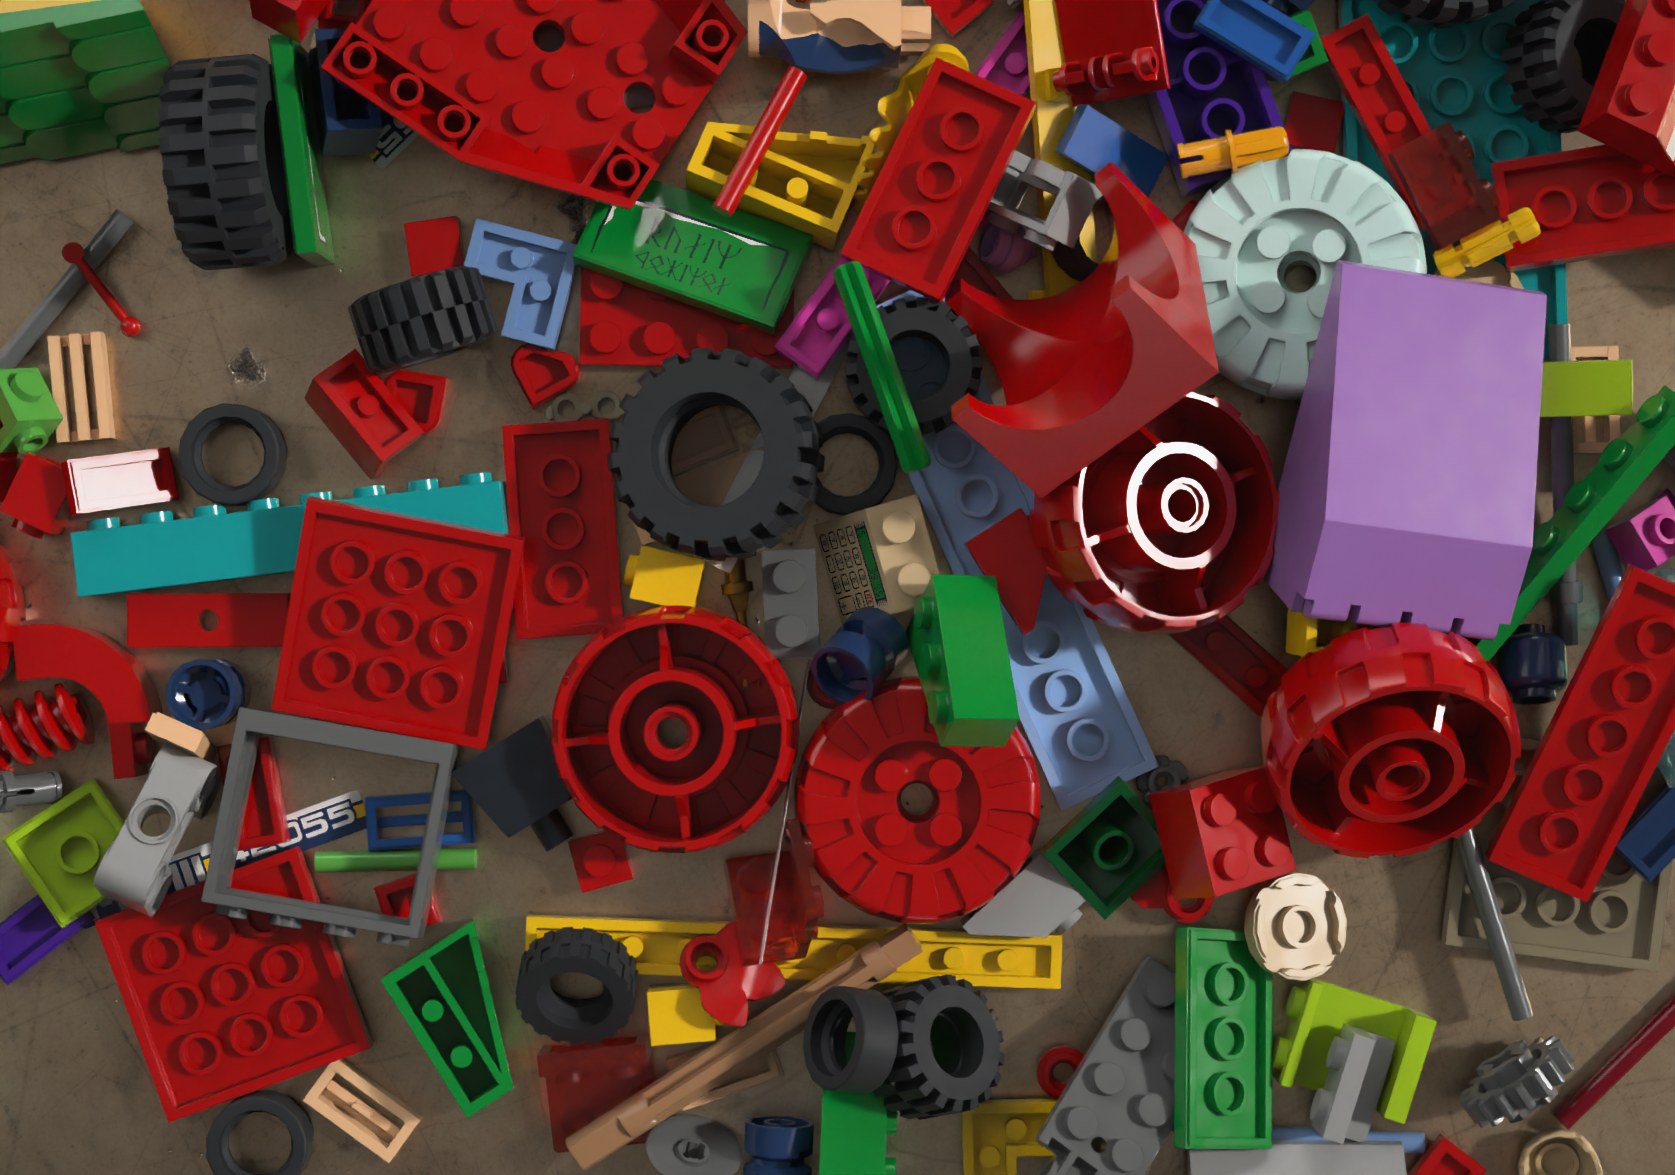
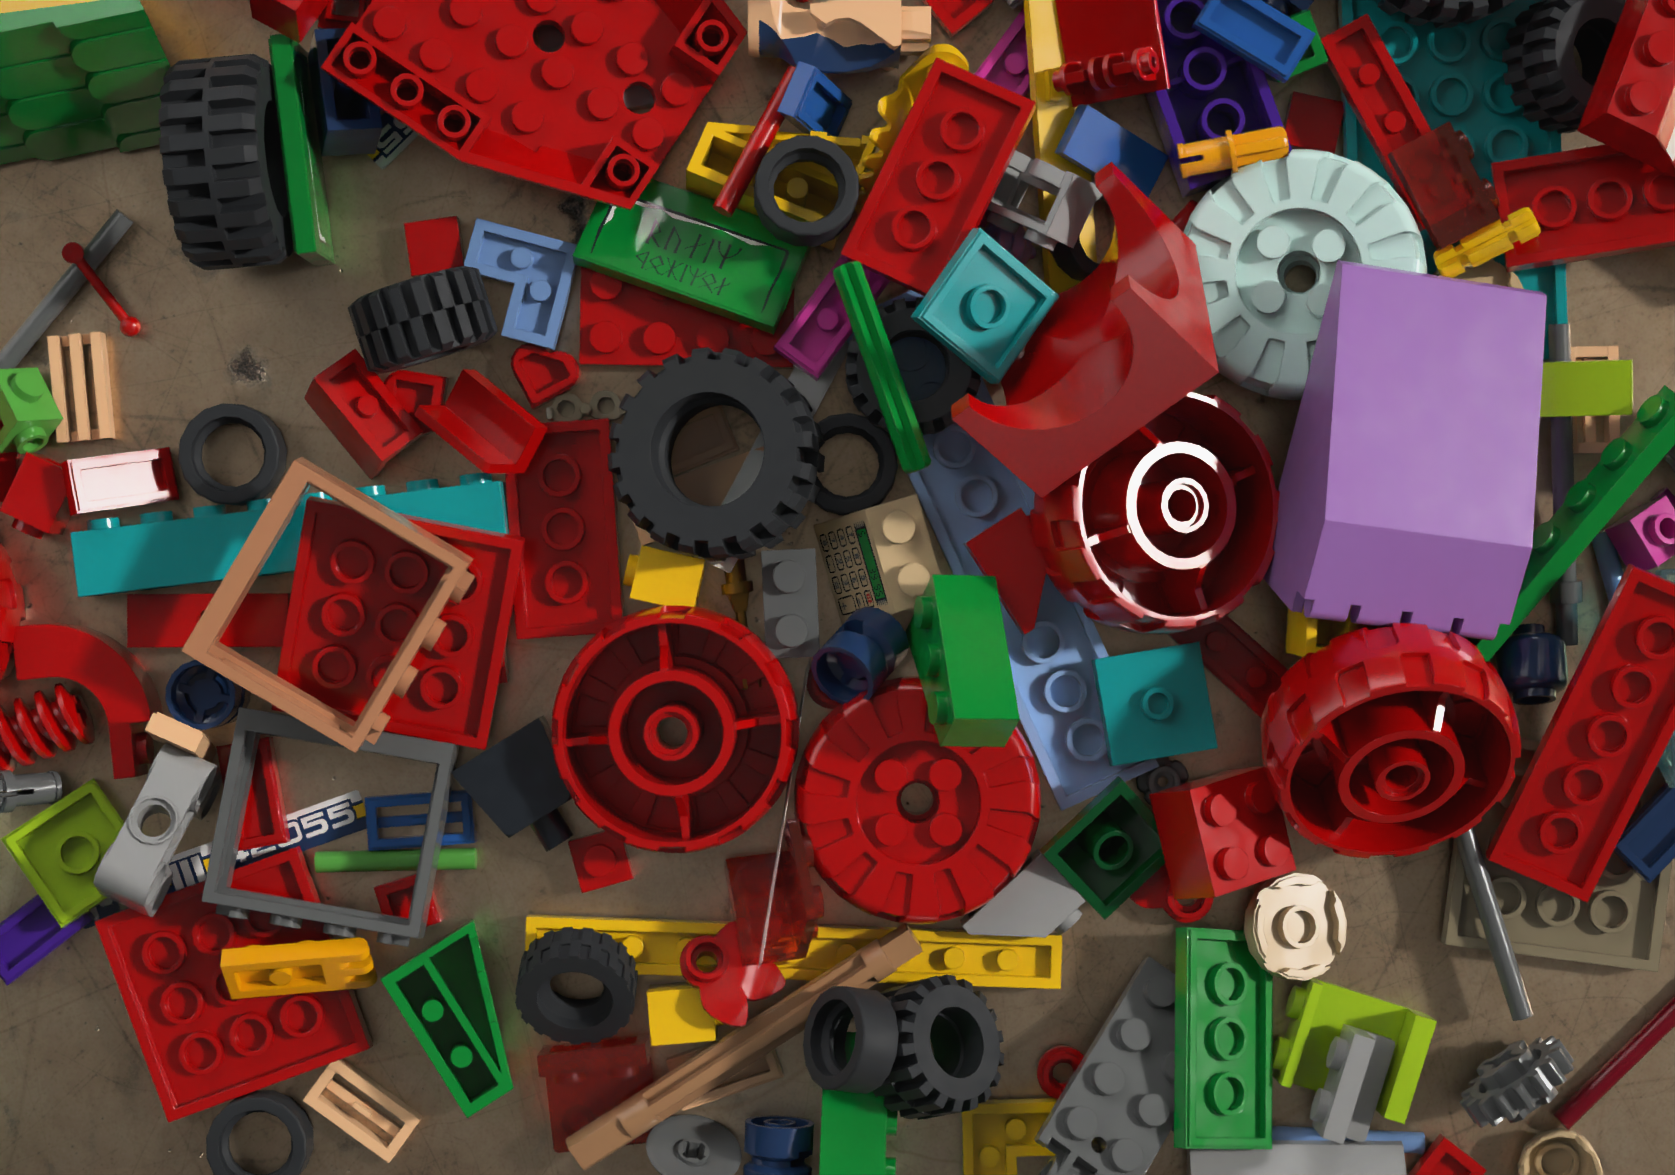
(204, 640): none -> nougat window
(298, 967): none -> light orange hinge
(485, 425): none -> red panel
(806, 150): none -> black tyre
(814, 102): none -> blue tile
(985, 306): none -> teal plate
(1154, 704): none -> teal plate

